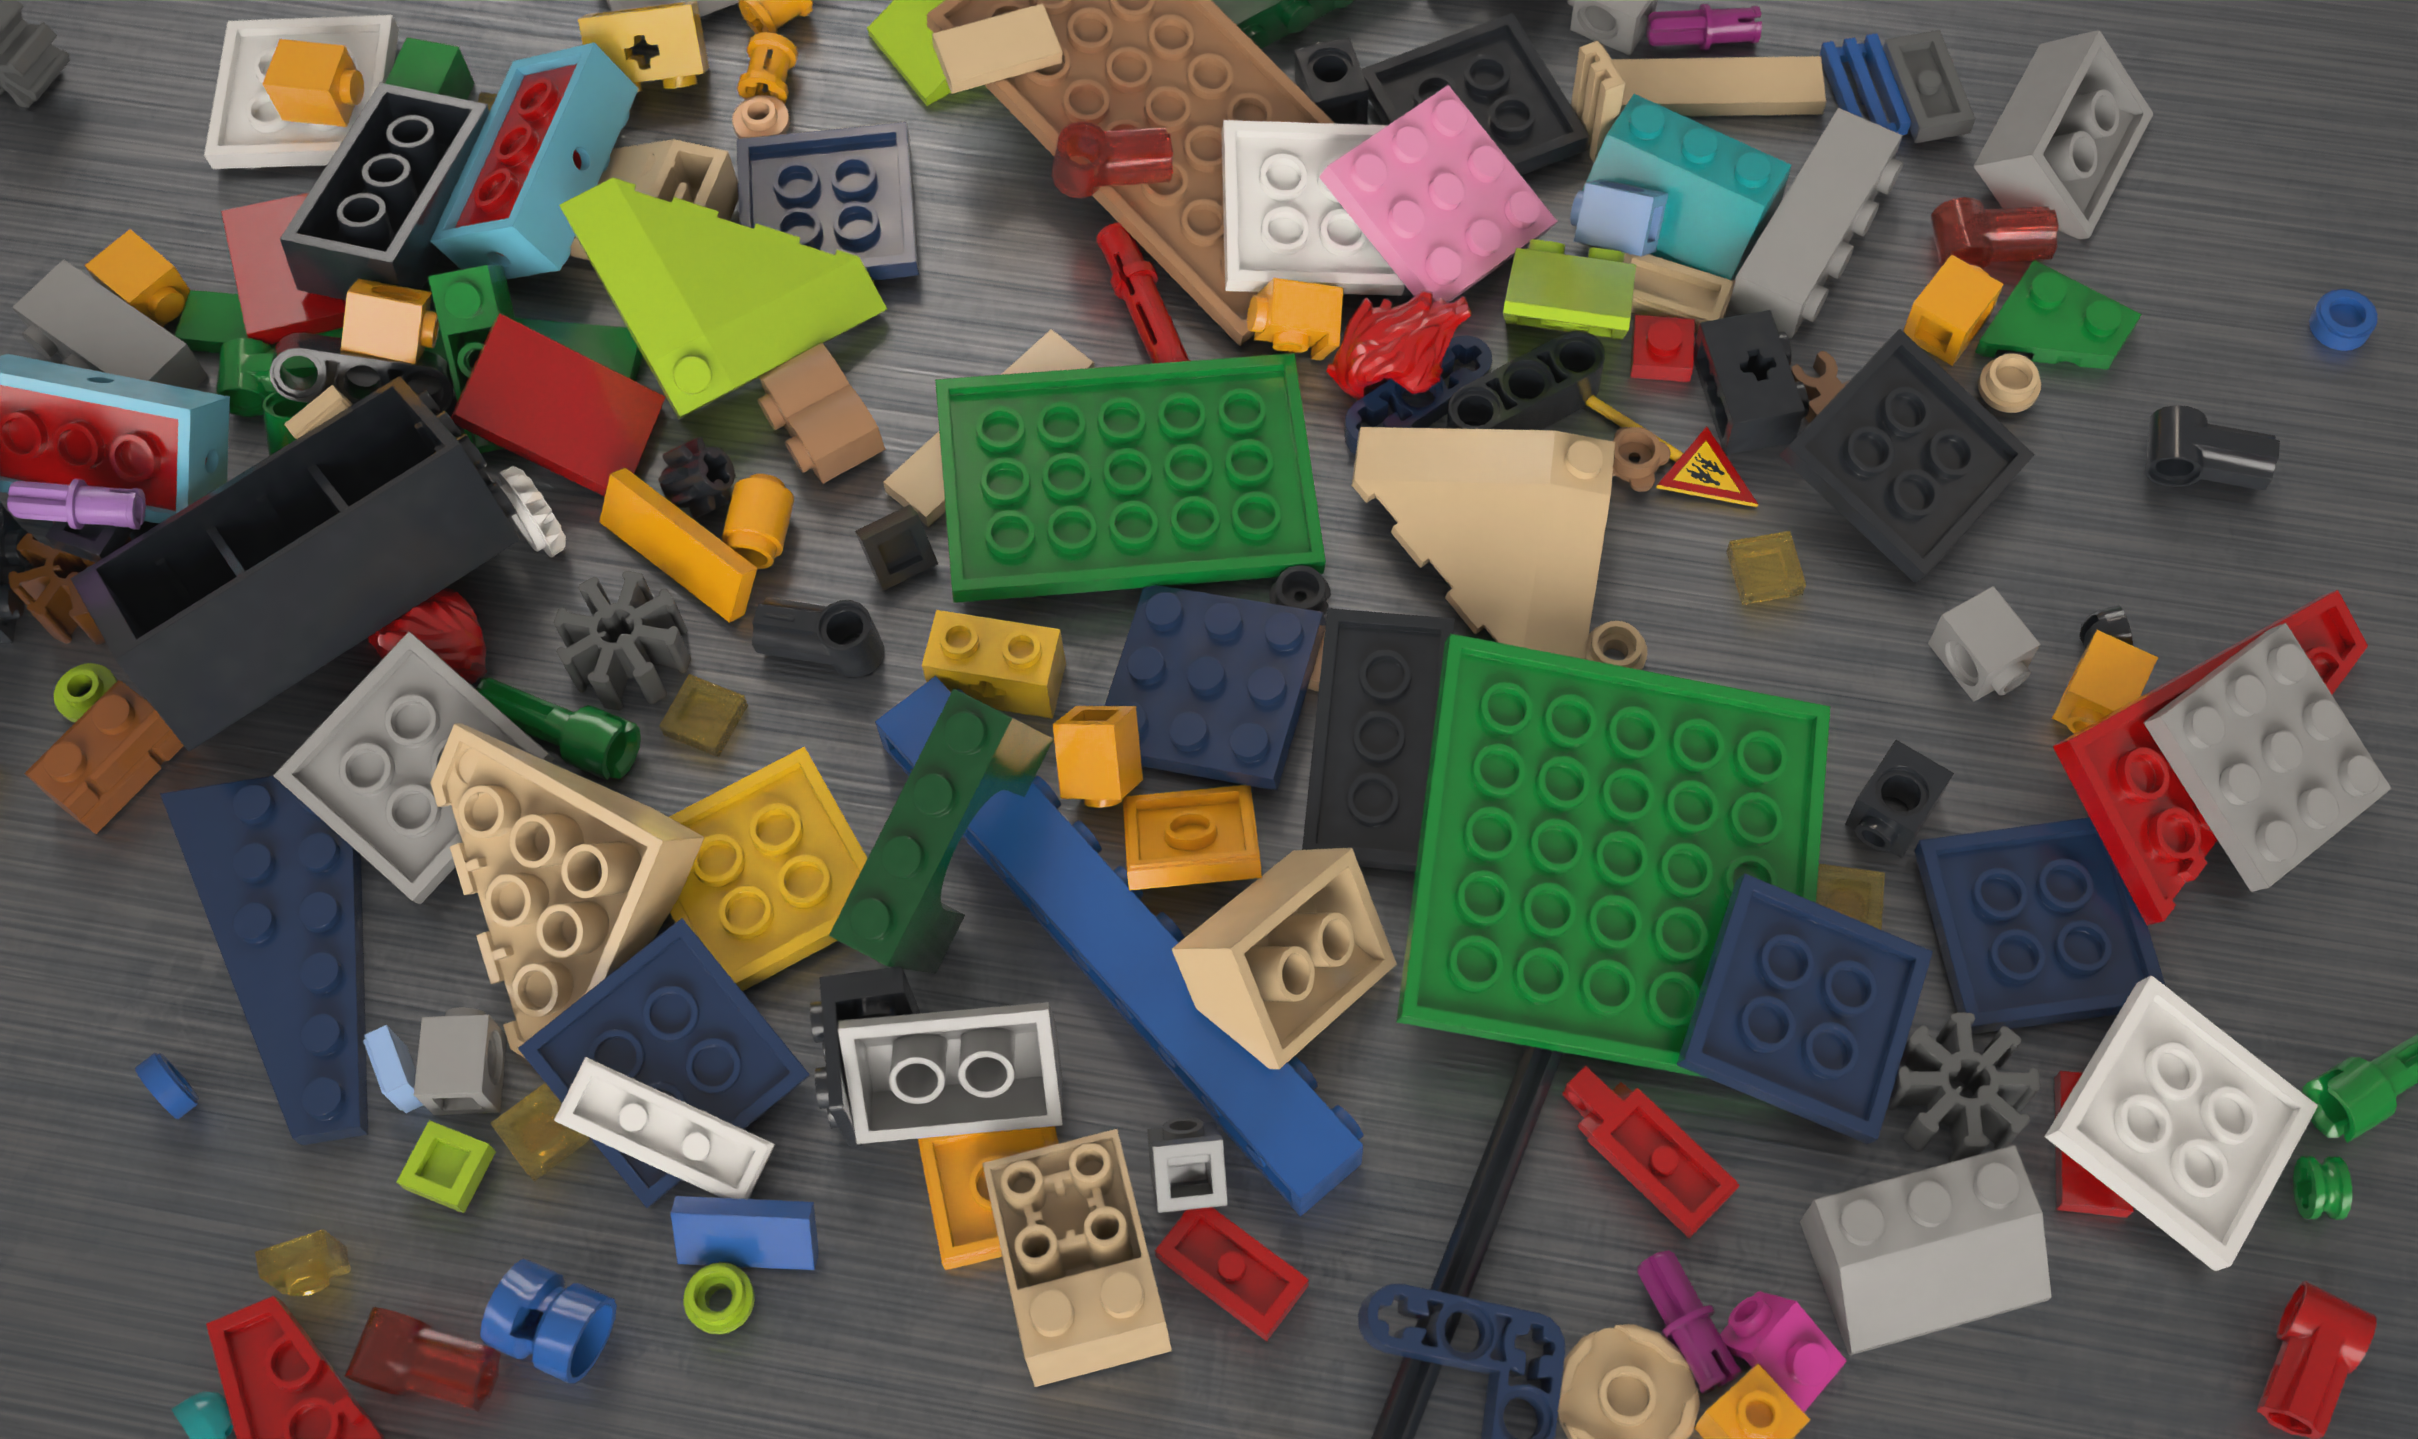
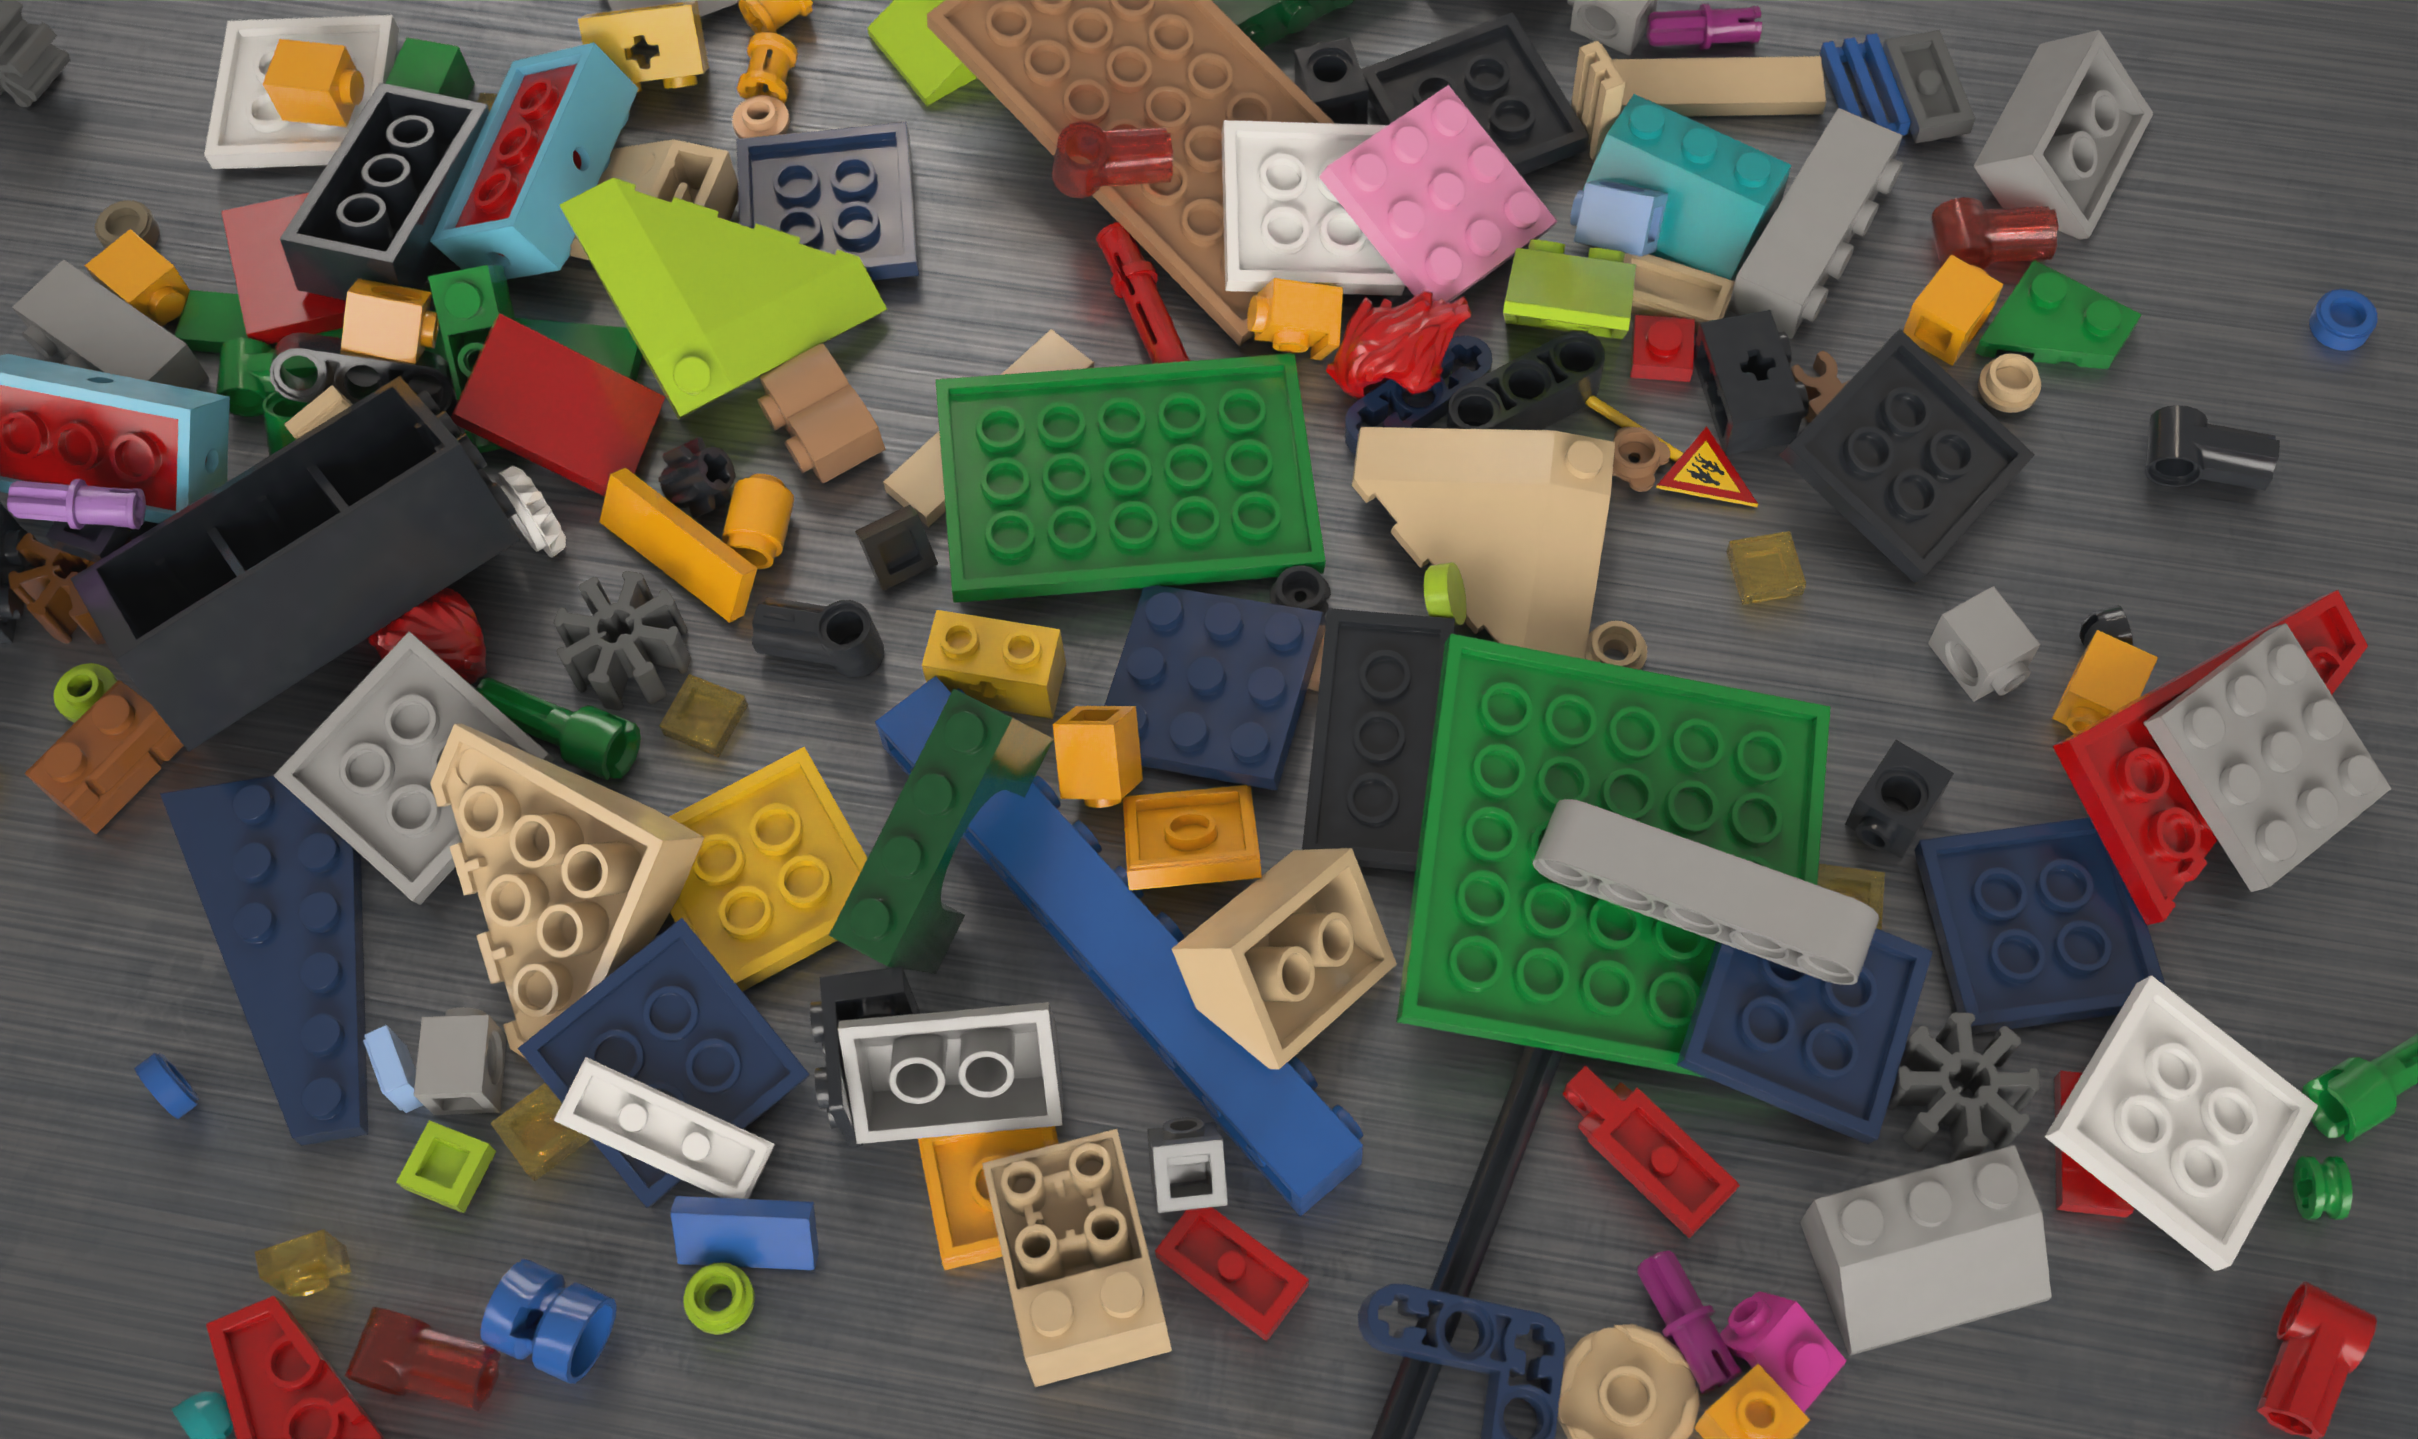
(123, 216): none -> dark tan tile
(997, 48): tan tile -> none
(1445, 592): none -> lime tile
(1707, 891): none -> light grey beam

